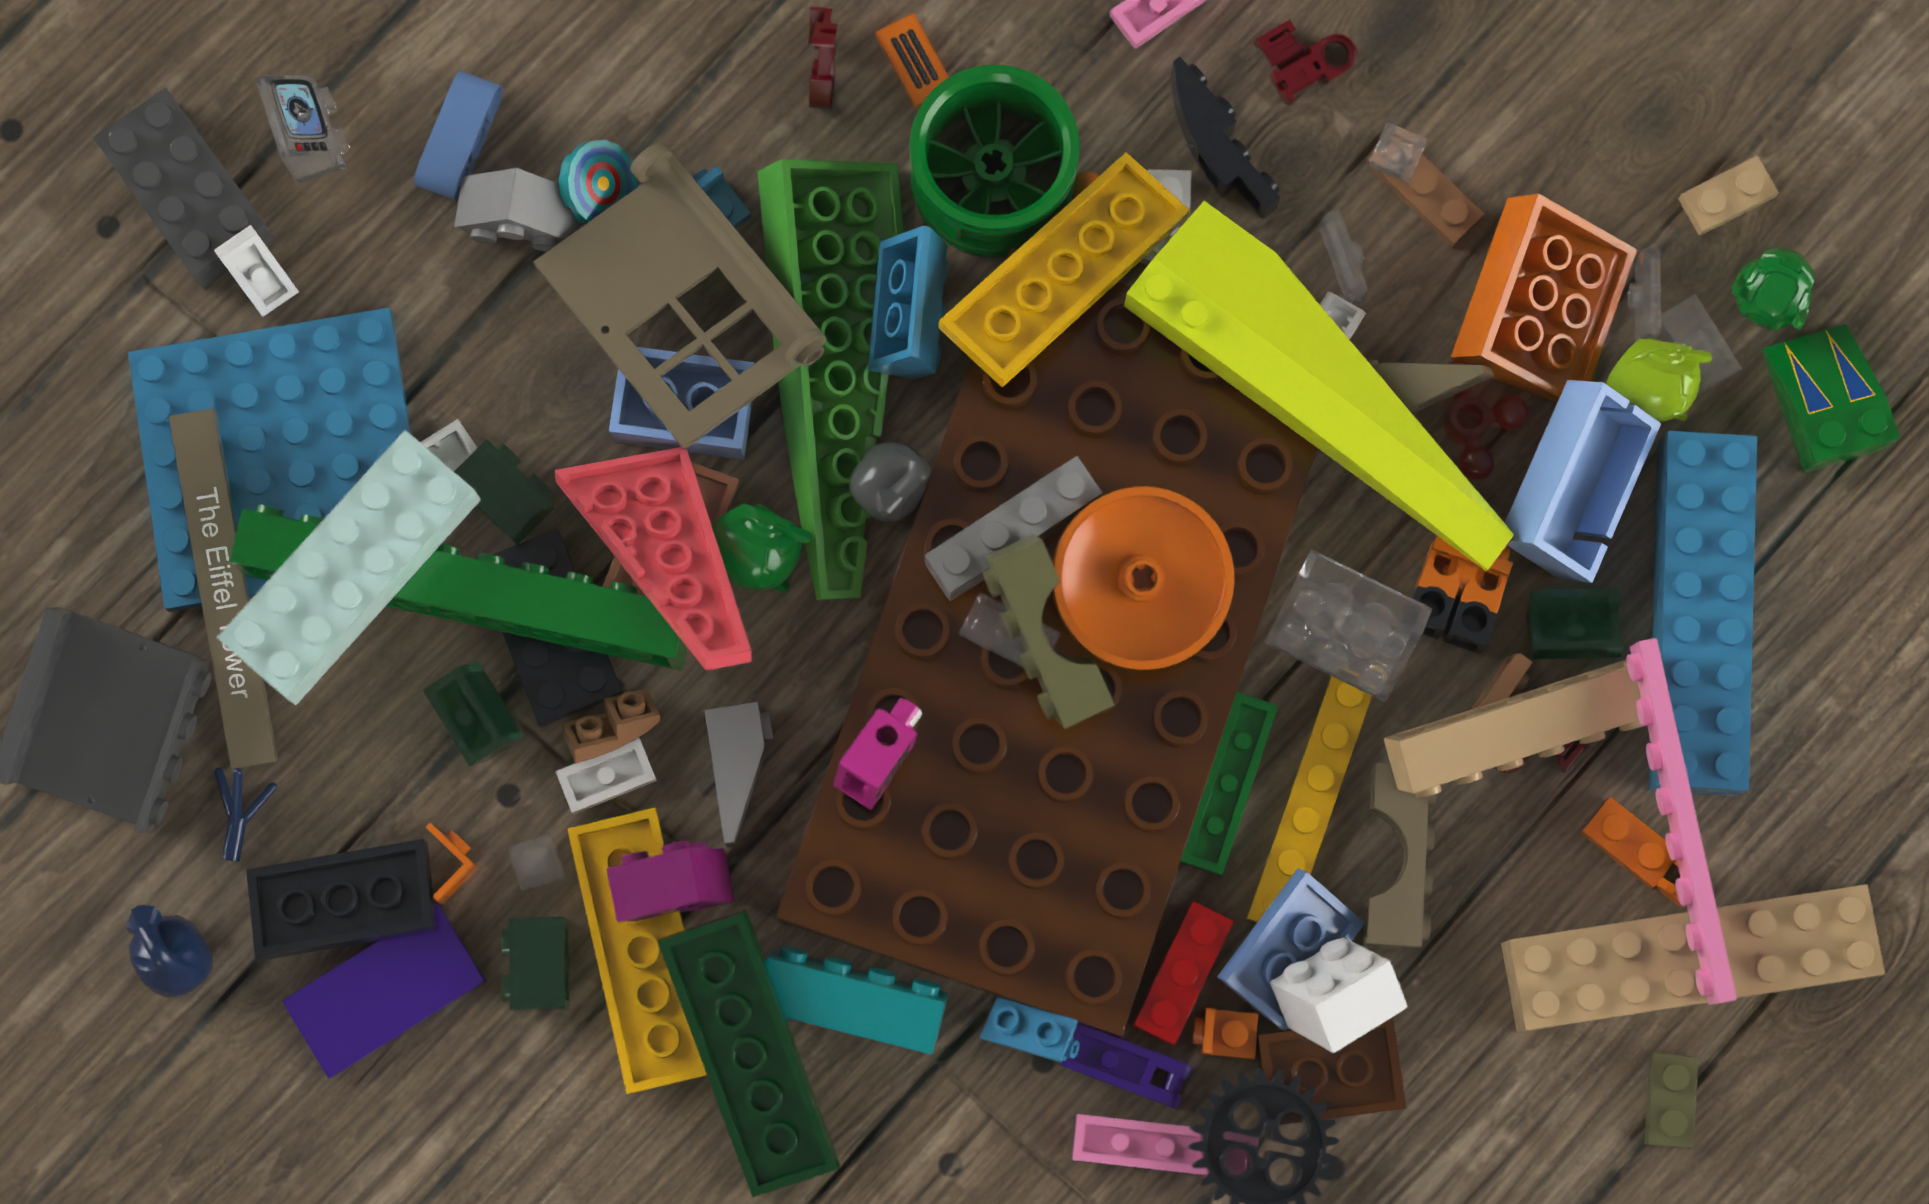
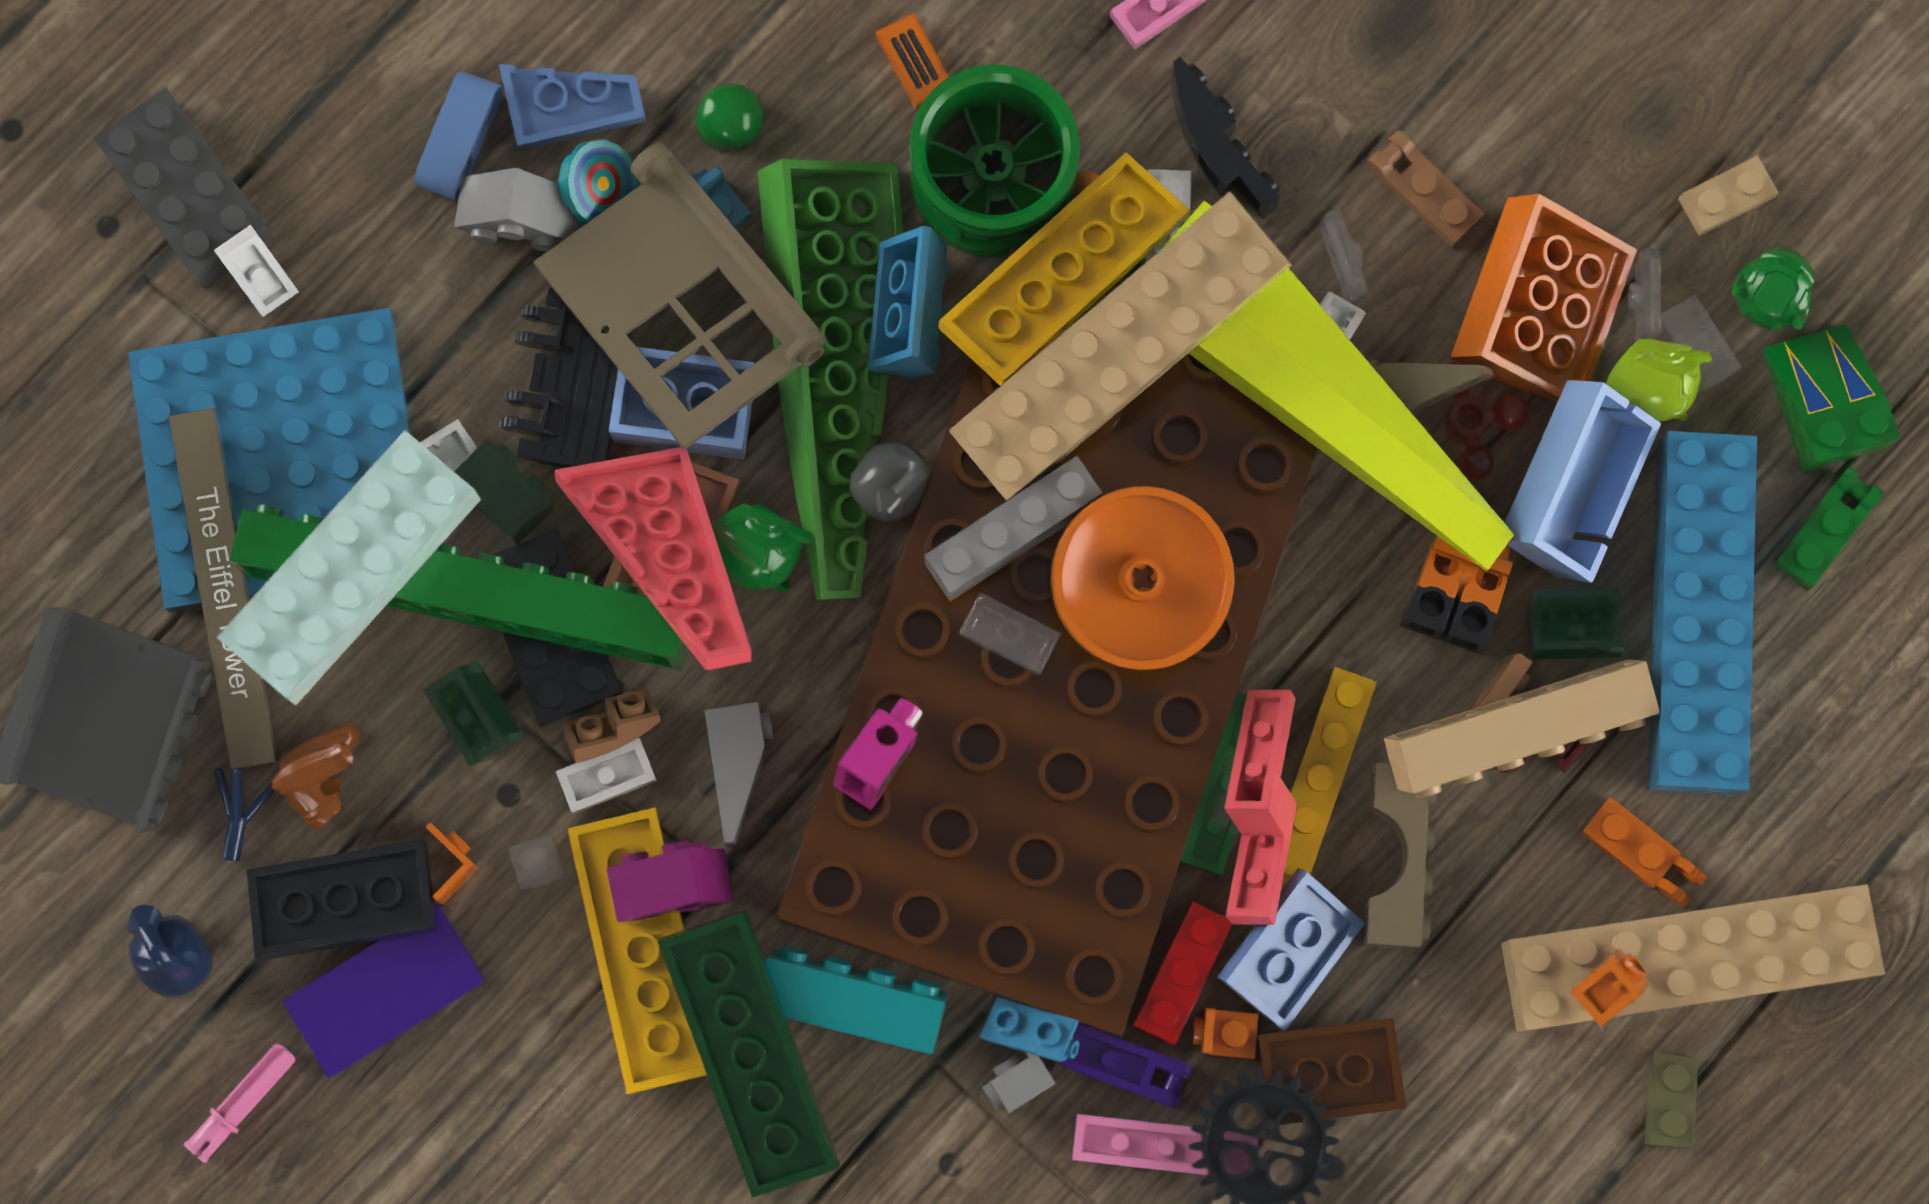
(240, 1102): none -> bright pink axle
(303, 125): clear slope -> none
(307, 769): none -> dark orange hair
(536, 964): clear green brick -> none
(566, 106): none -> medium blue wing
(578, 388): none -> black hinge
(729, 117): none -> green hair
(823, 37): dark red piece -> none
(1018, 1082): none -> light grey brick
(1024, 580): olive arch -> none
(1120, 347): none -> tan brick
(1260, 807): none -> coral bracket
(1297, 68): dark red piece -> none
(1338, 994): white brick -> none
(1348, 625): clear brick -> none
(1397, 152): clear plate -> none
(1611, 986): none -> orange bracket
(1684, 841): bright pink plate -> none
(1827, 529): none -> green plate

